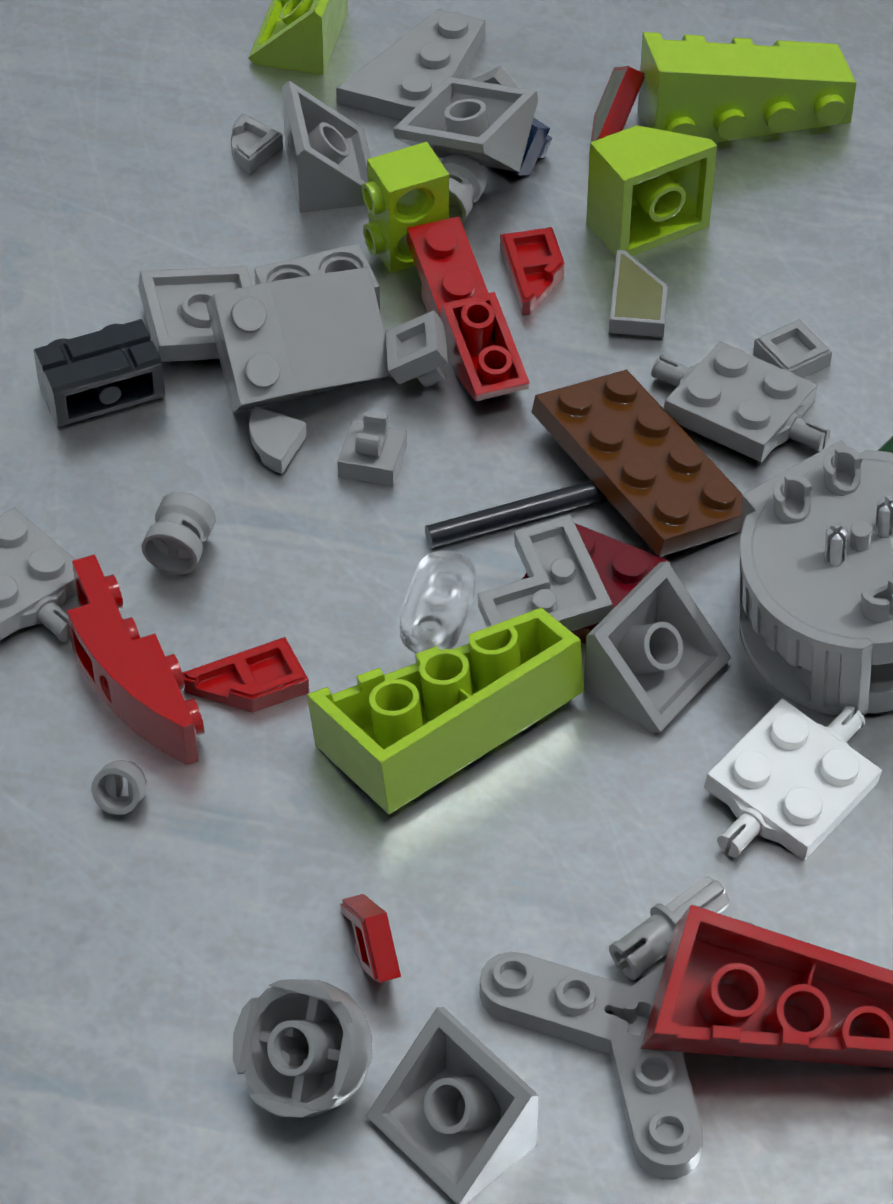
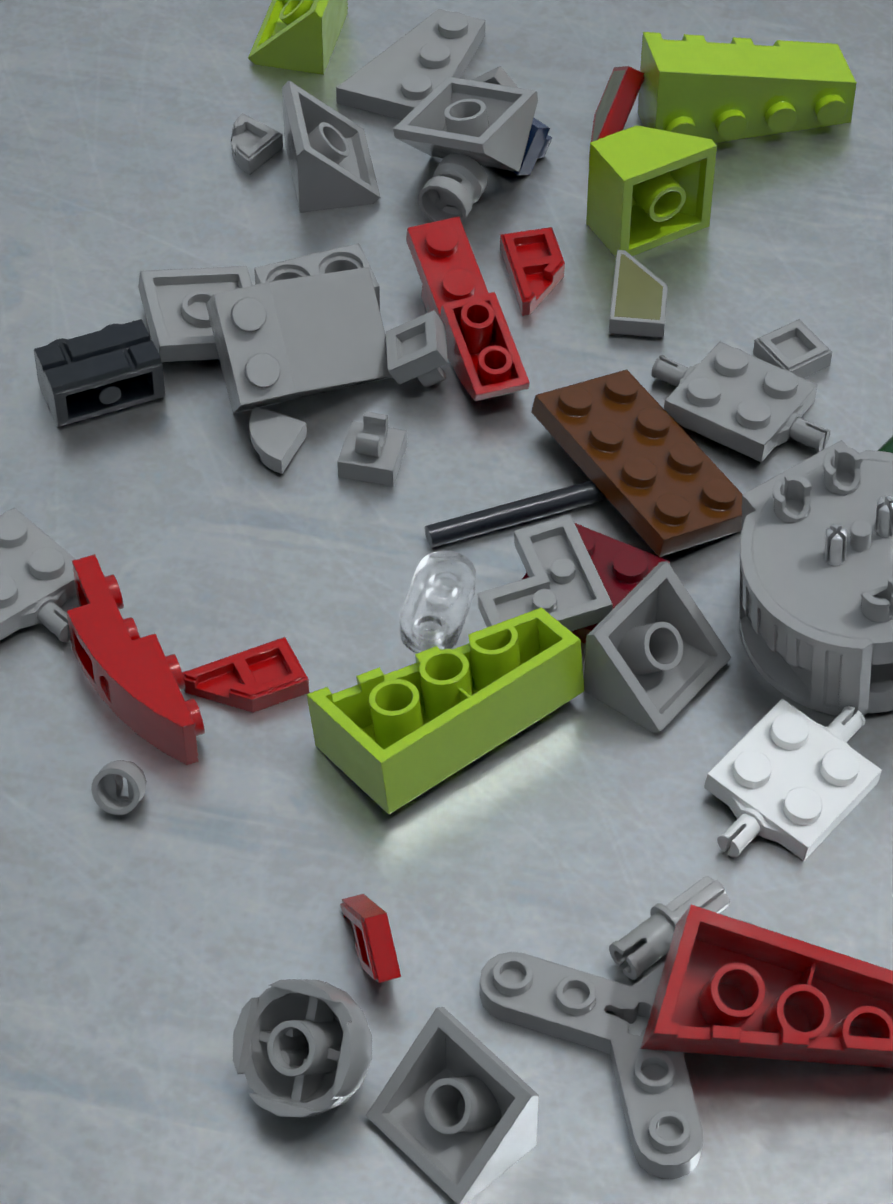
(178, 534): light grey wheel -> none
(402, 192): lime brick -> none

